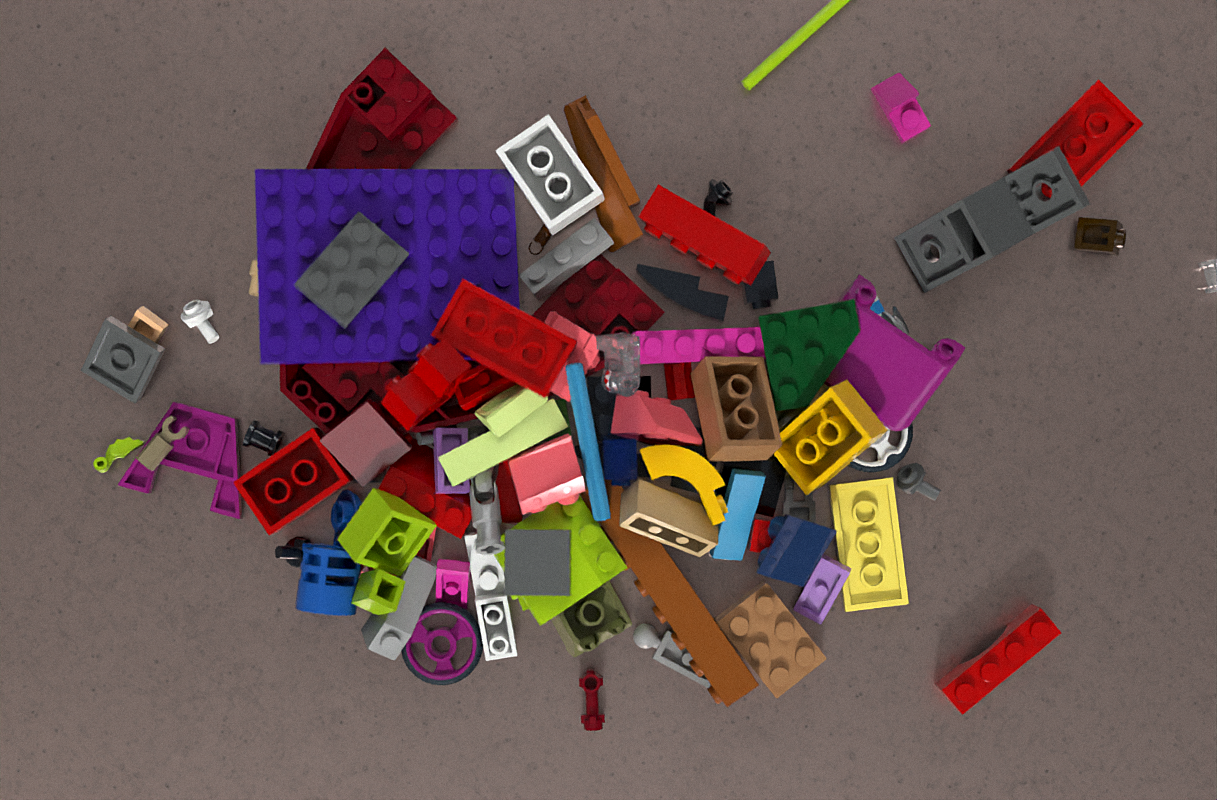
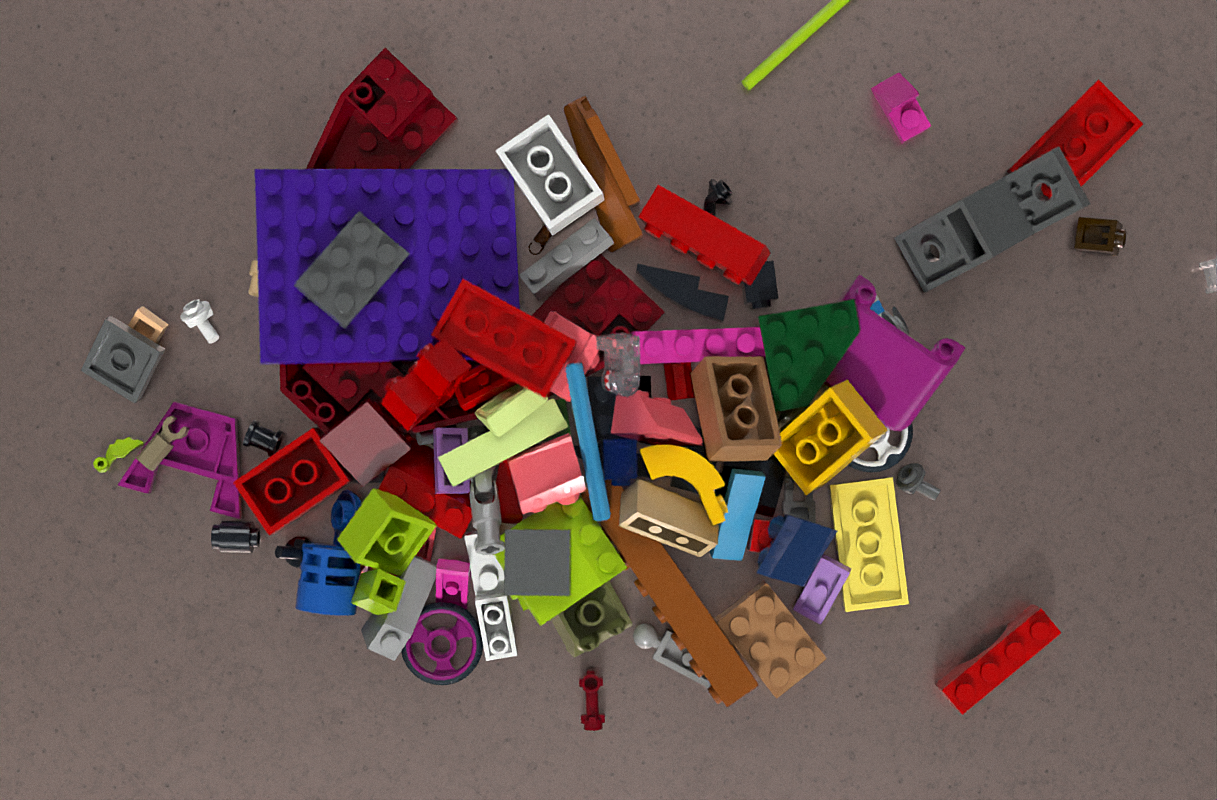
(235, 537): none -> black brick

